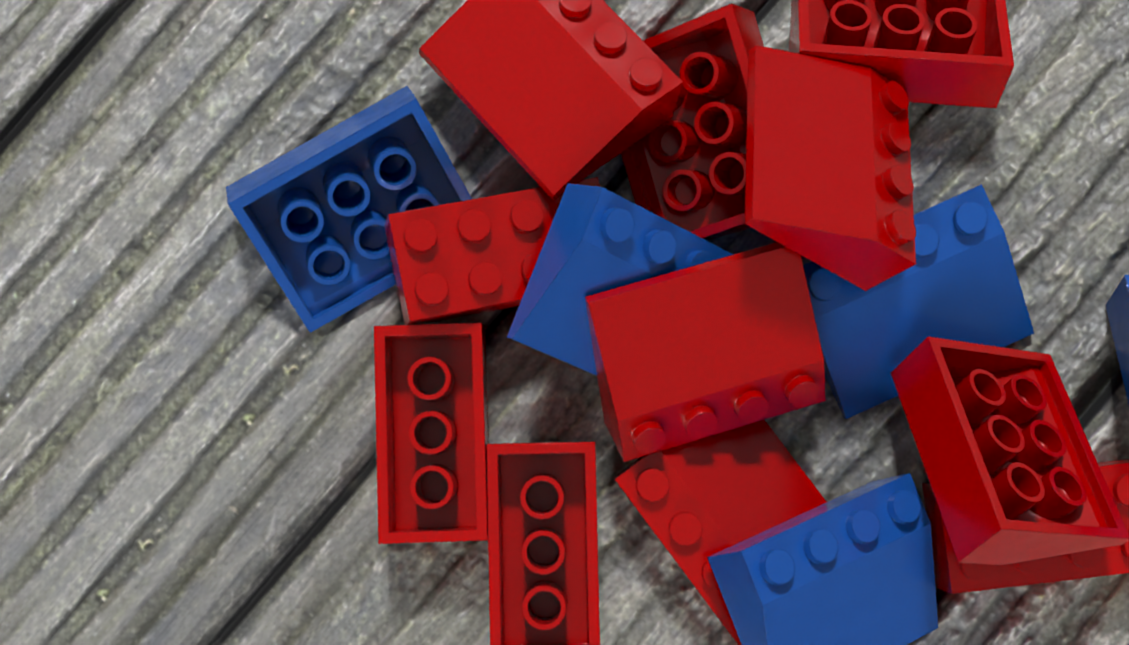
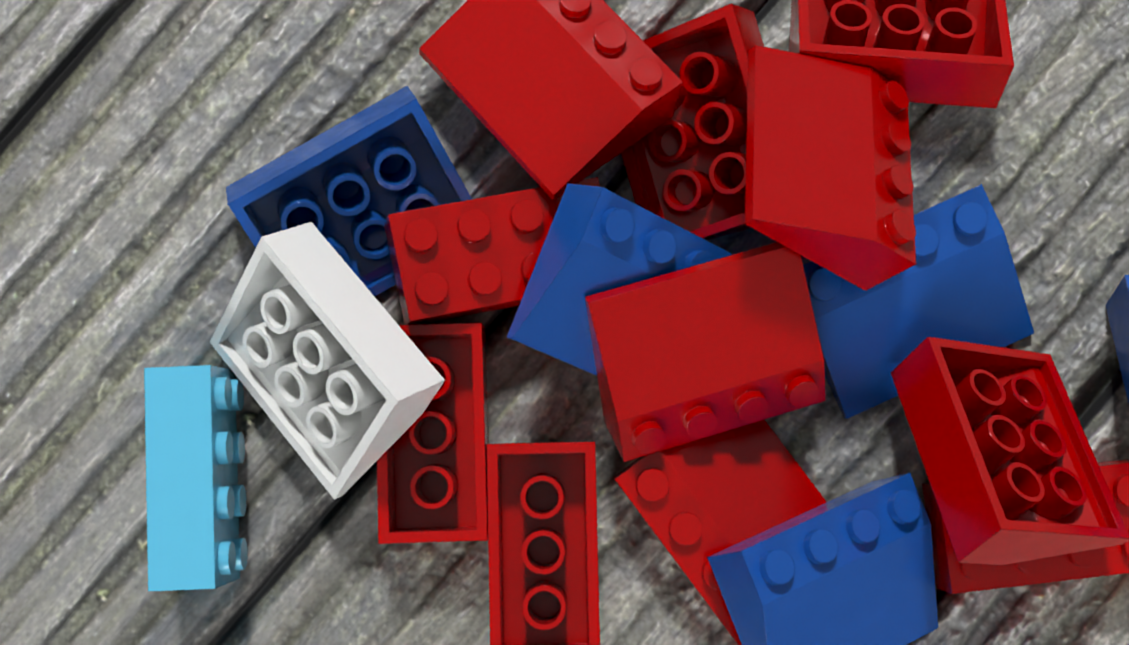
(193, 477): none -> medium azure brick
(323, 356): none -> white slope

